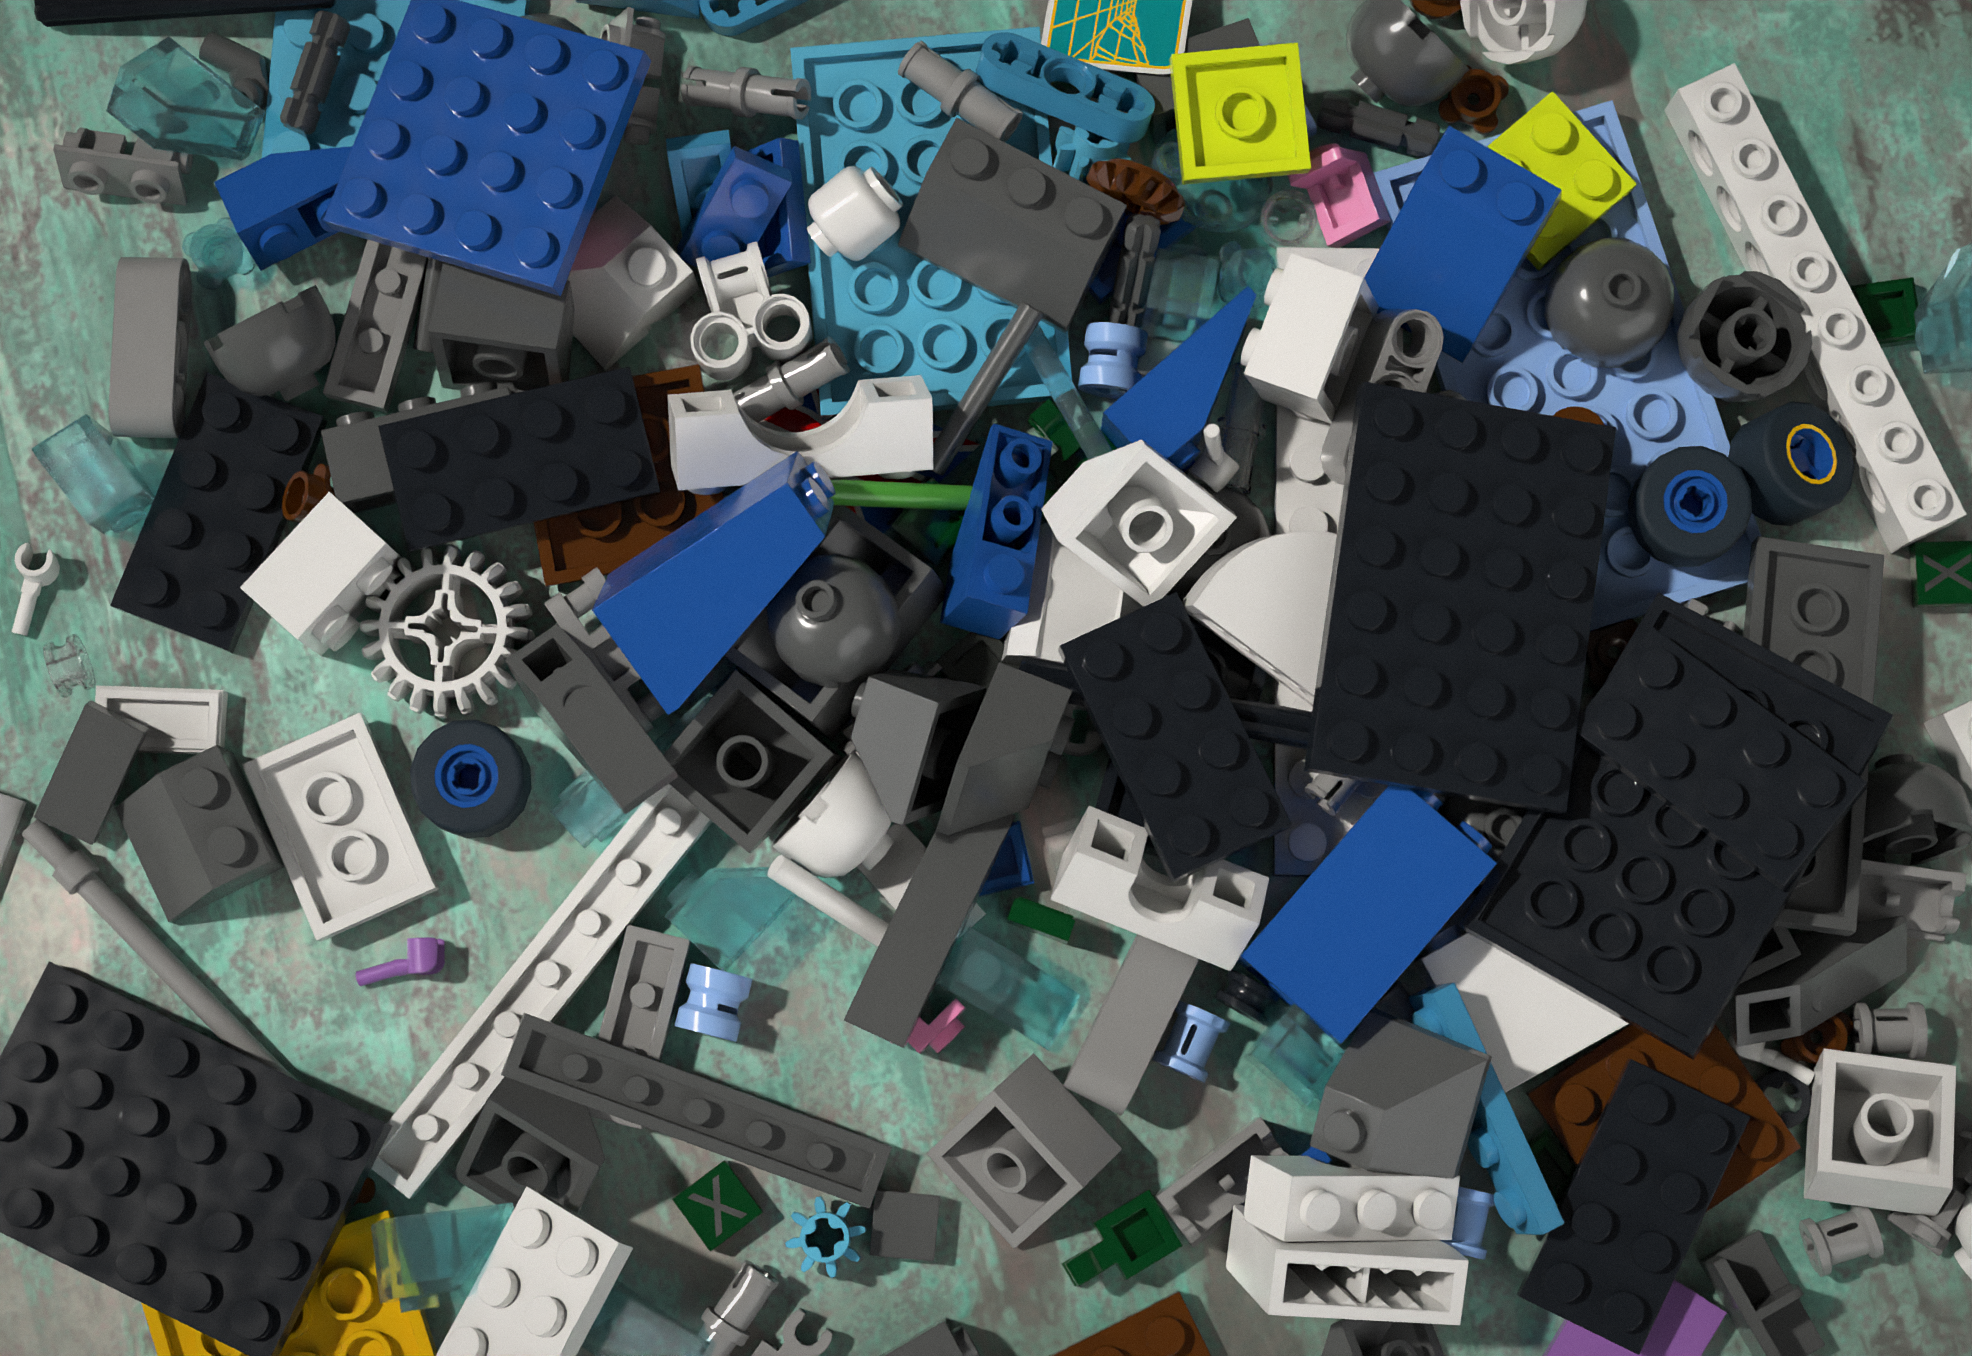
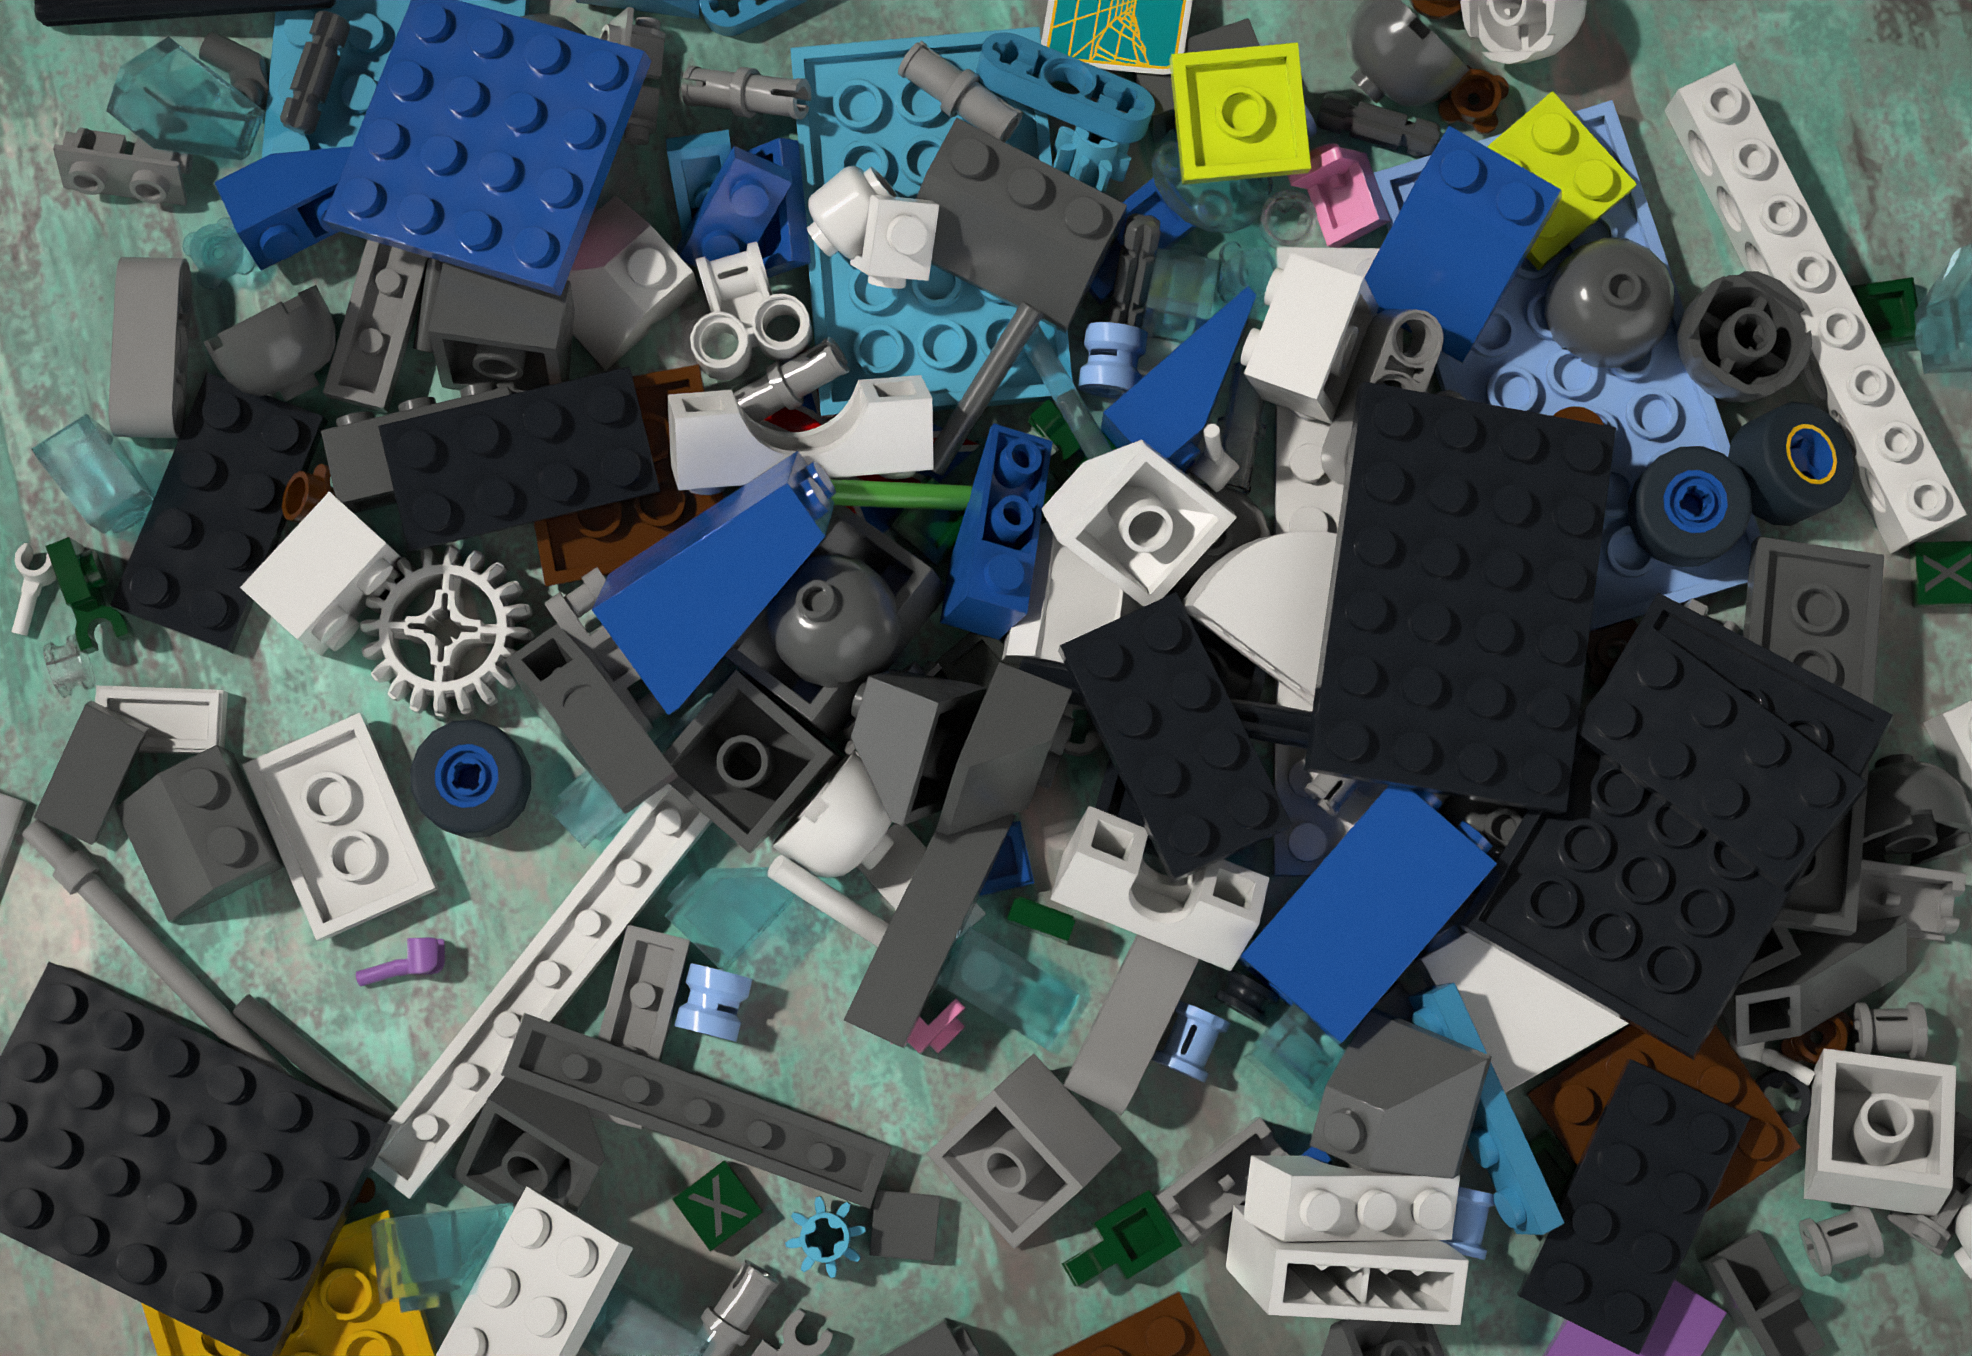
(80, 579): none -> dark green plate
(308, 1058): none -> dark grey bar
(898, 241): none -> white bracket
(1139, 188): reddish brown gear -> none

